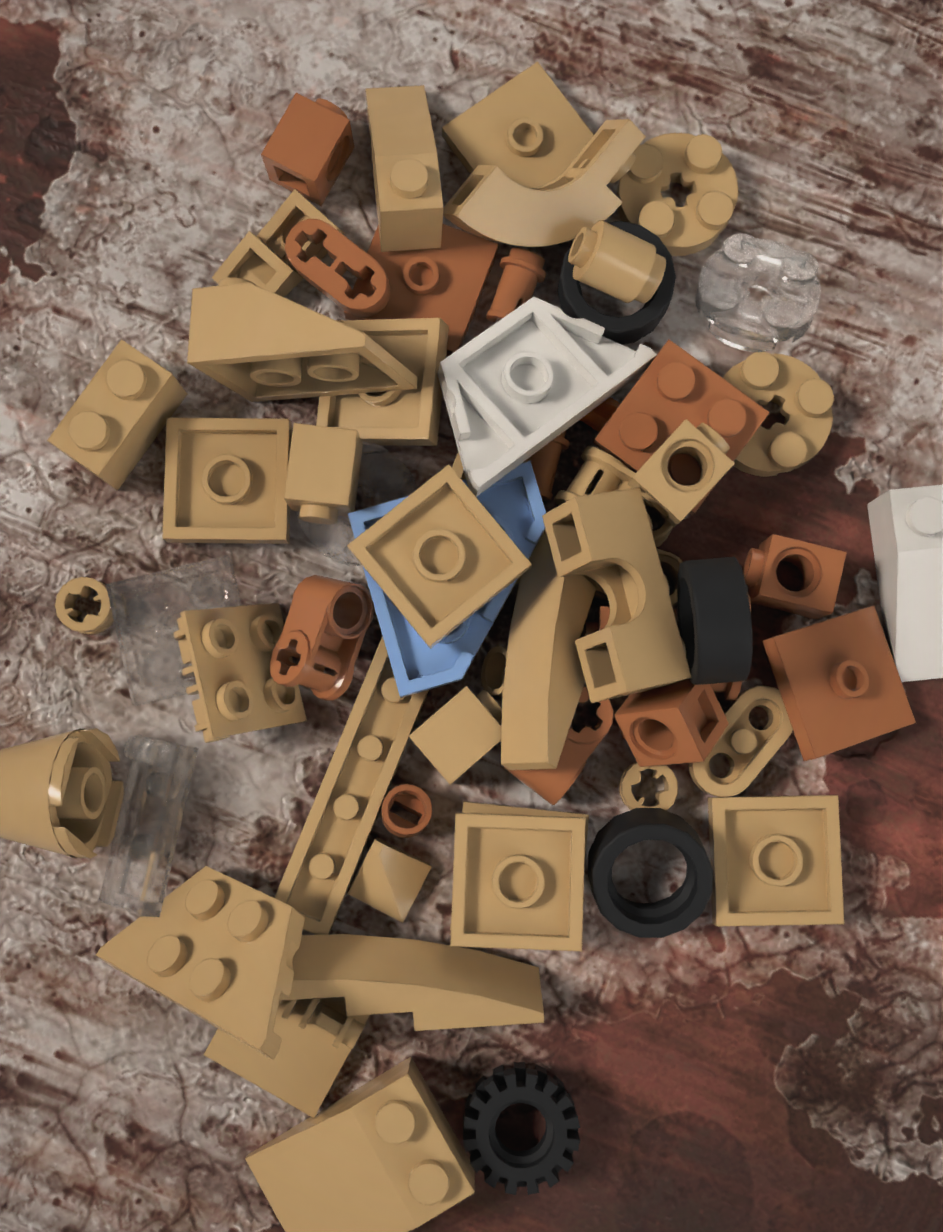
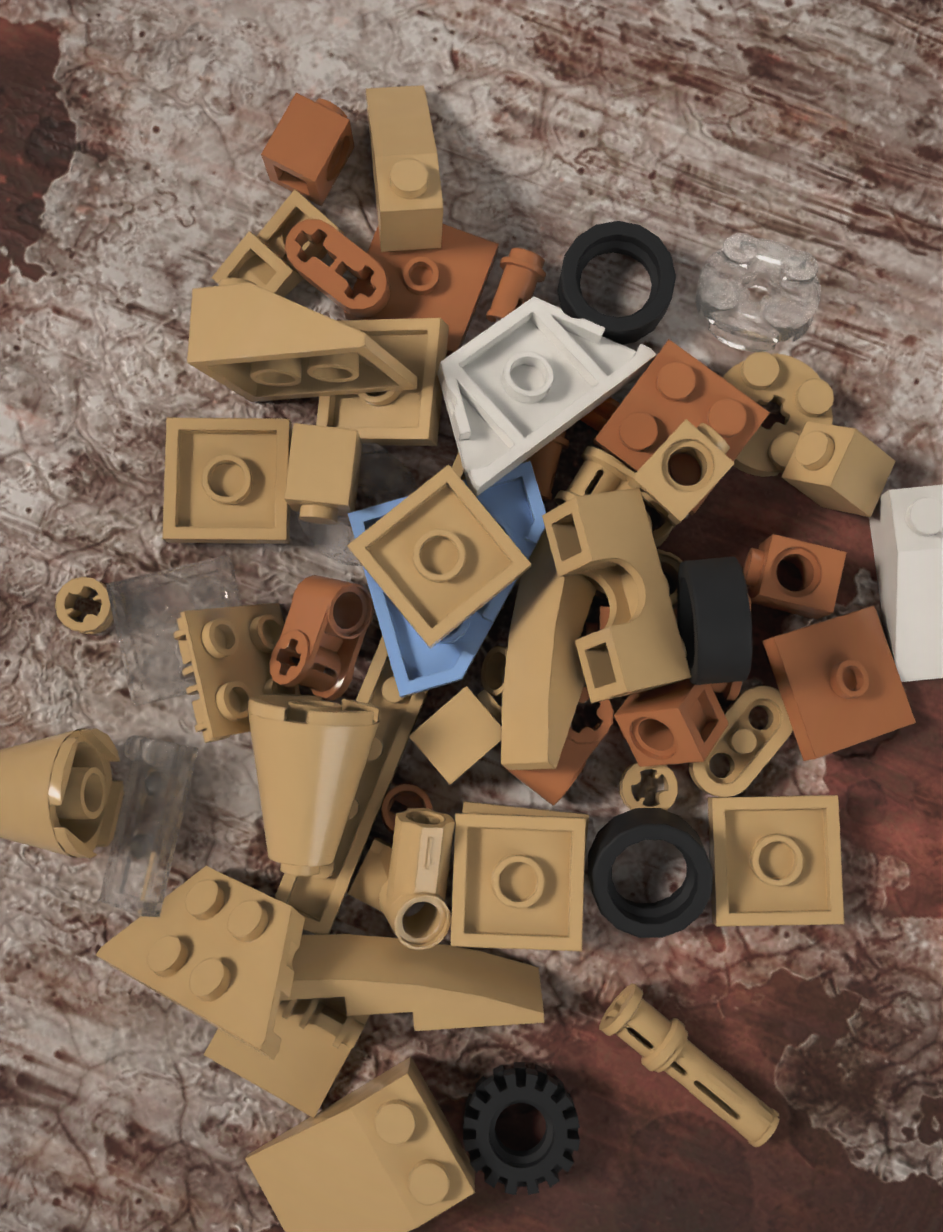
(118, 415): tan brick -> none
(308, 773): none -> tan cone
(419, 875): none -> tan piece
(521, 129): tan plate -> none
(554, 213): tan arch -> none
(616, 263): tan brick -> none
(667, 1049): none -> tan pin
(695, 164): tan plate -> none
(838, 468): none -> tan brick

